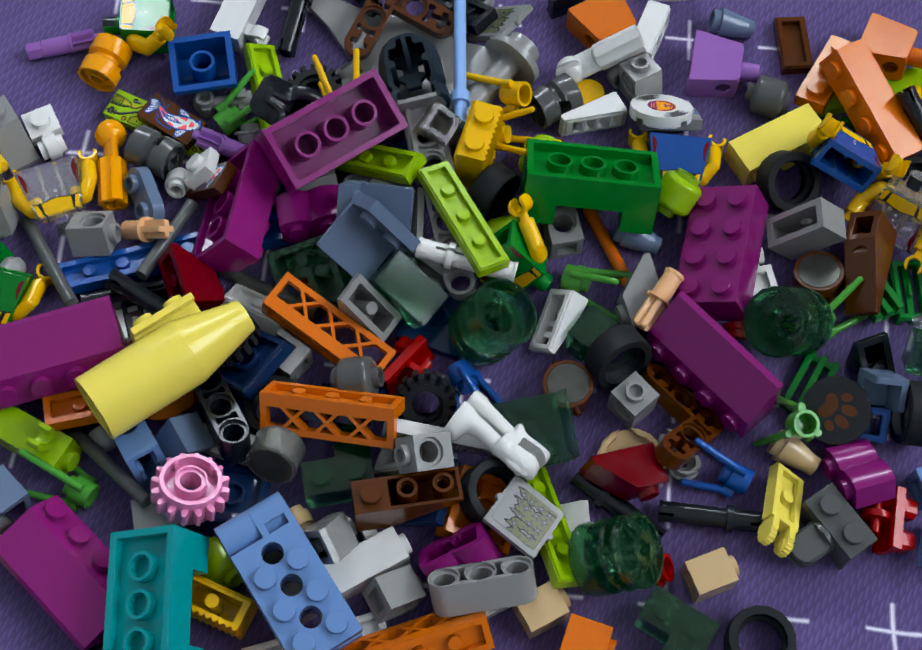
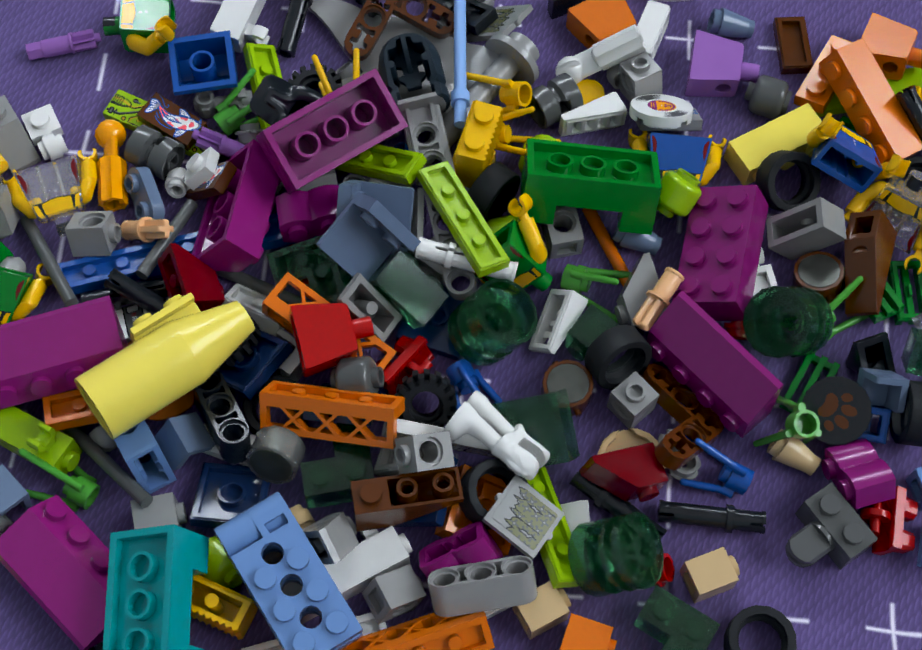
(104, 62): light orange wheel -> none
(184, 505): bright pink gear -> none
(326, 334): none -> red torso
(437, 123): clear smoke slope -> none
(781, 509): light yellow hinge -> none

